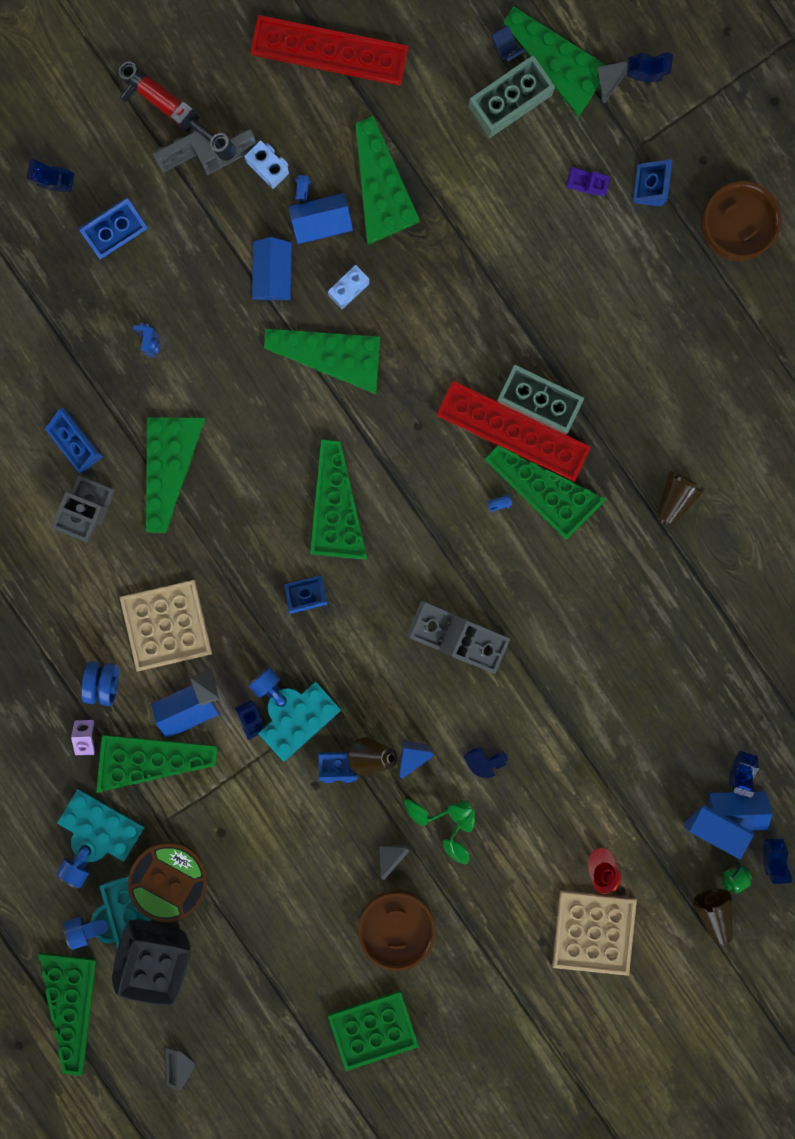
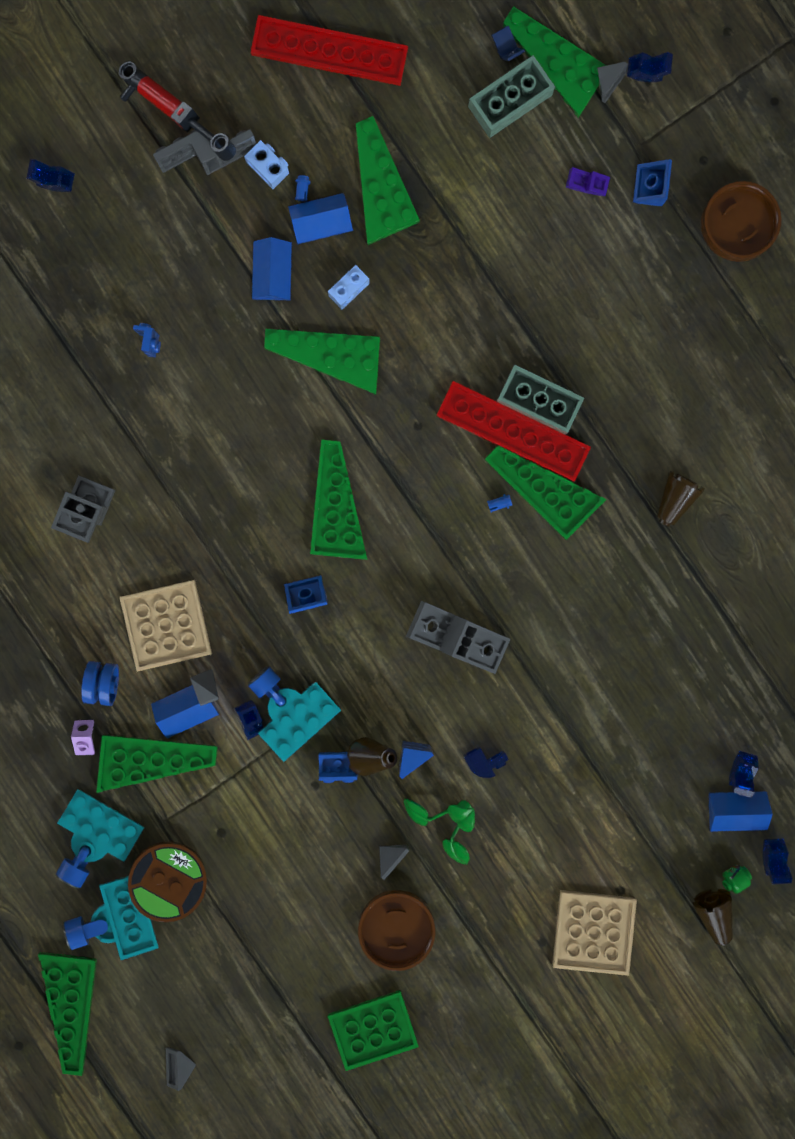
(73, 441): blue slope -> none
(113, 228): blue slope -> none
(150, 962): black piece -> none
(168, 460): green wing -> none
(603, 871): red piece -> none
(719, 831): blue slope -> none

